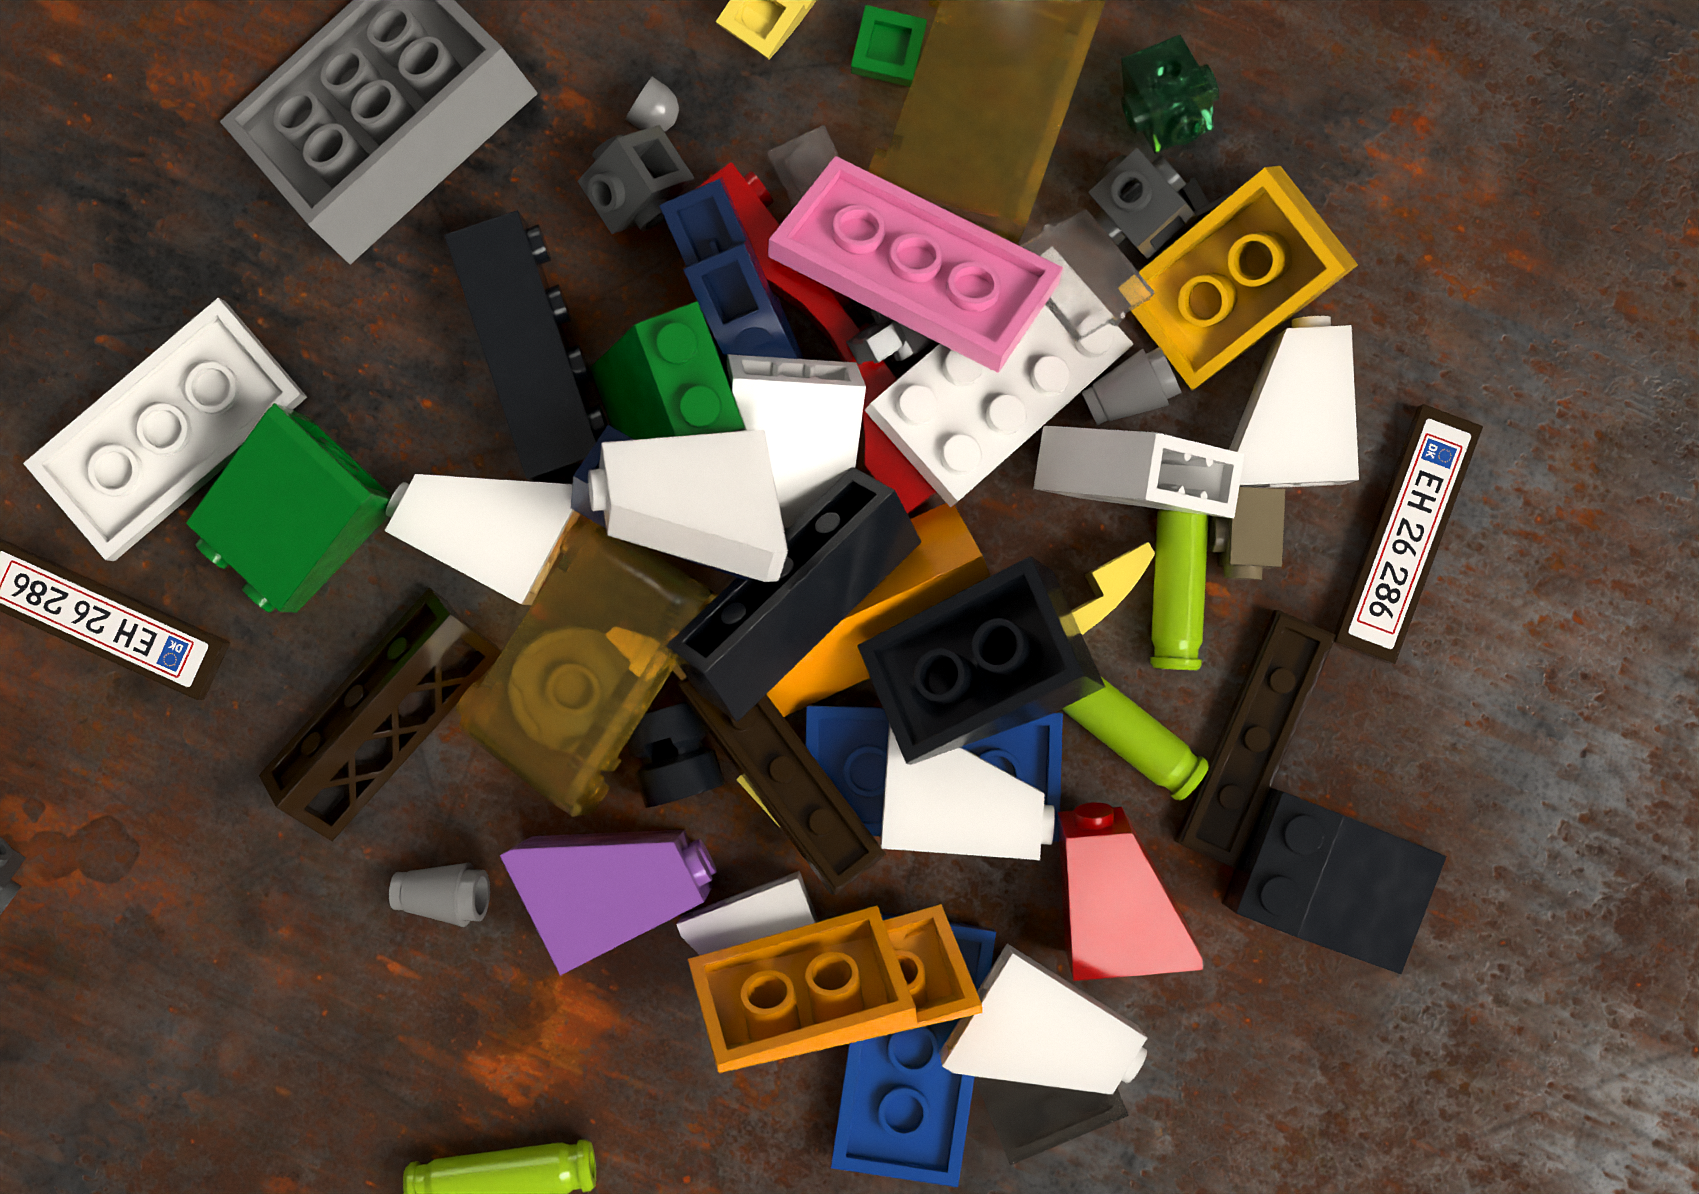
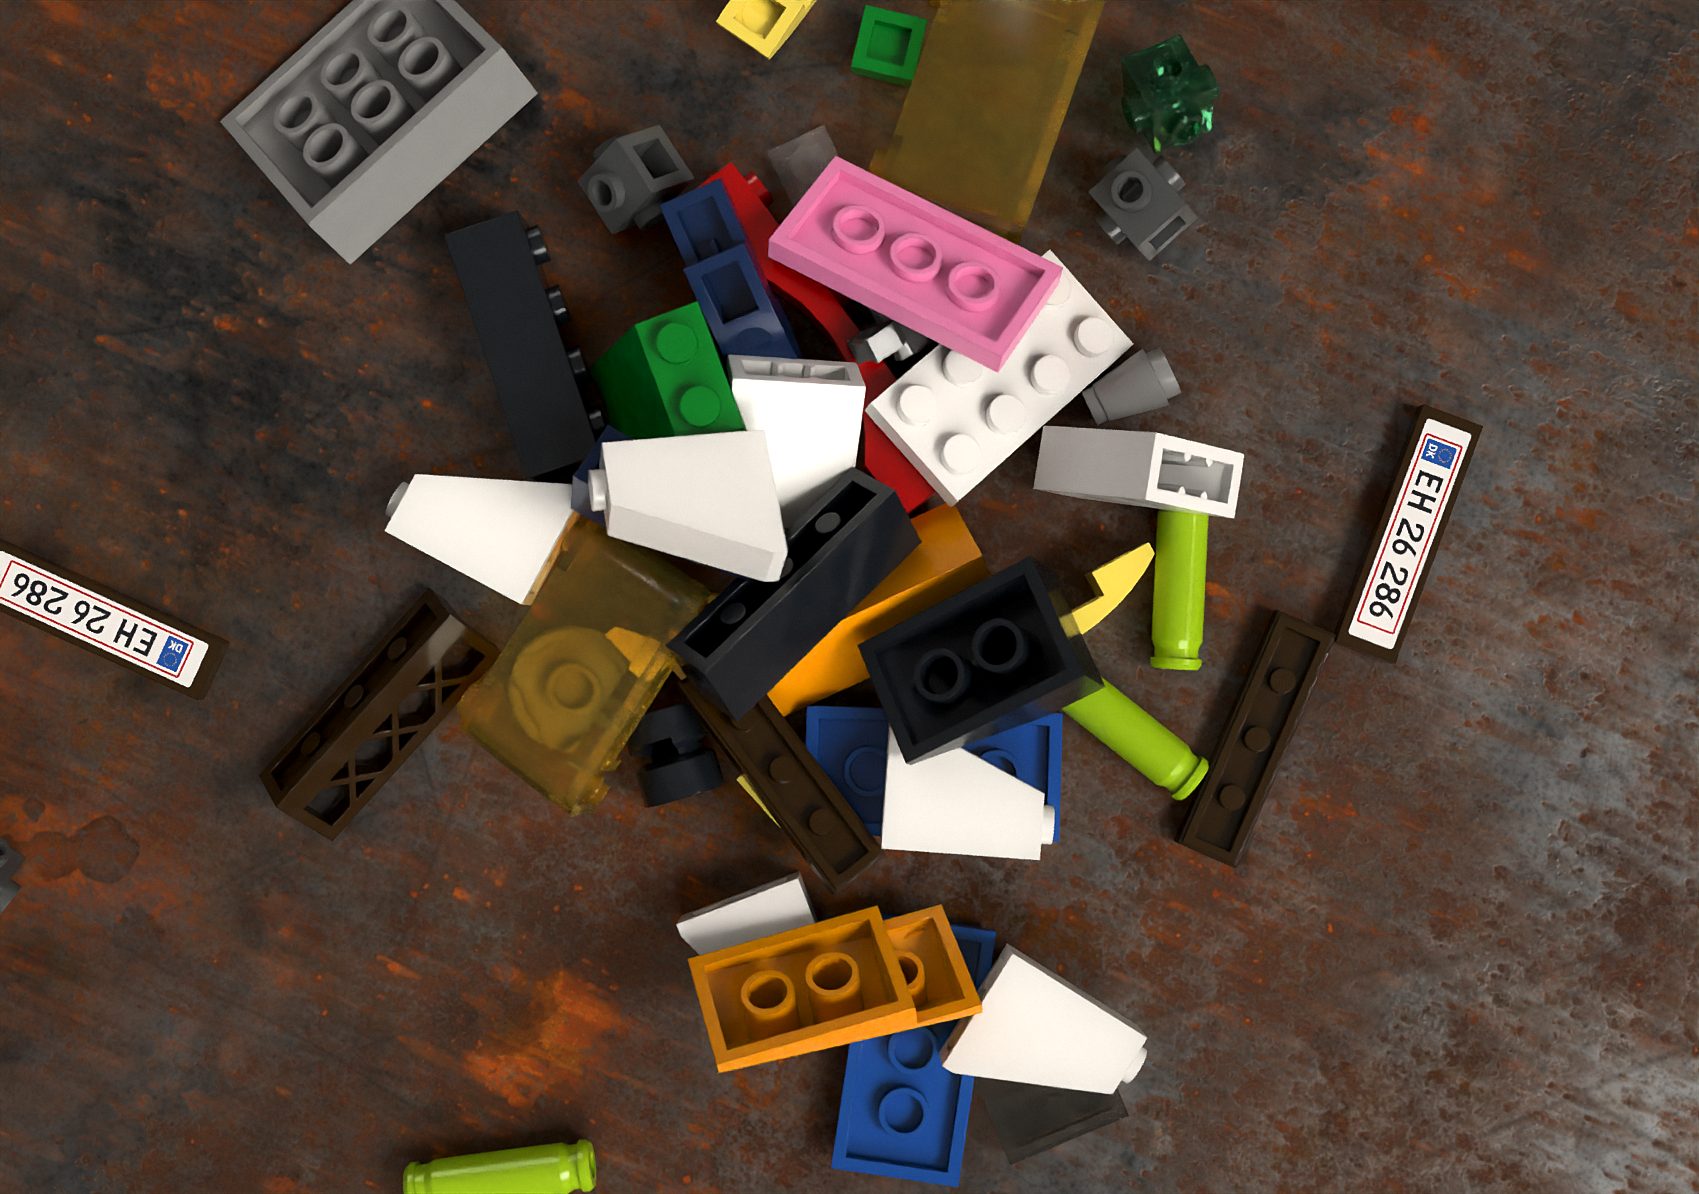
(162, 430): white plate -> none
(288, 510): green slope -> none
(442, 893): light grey cone -> none
(606, 887): medium lavender slope -> none
(654, 107): light grey hinge -> none
(1096, 277): clear piece -> none
(1116, 902): slope -> none
(1197, 200): dark grey piece -> none
(1239, 275): yellow slope -> none
(1253, 536): dark tan brick -> none
(1302, 410): white slope -> none
(1334, 881): black slope -> none

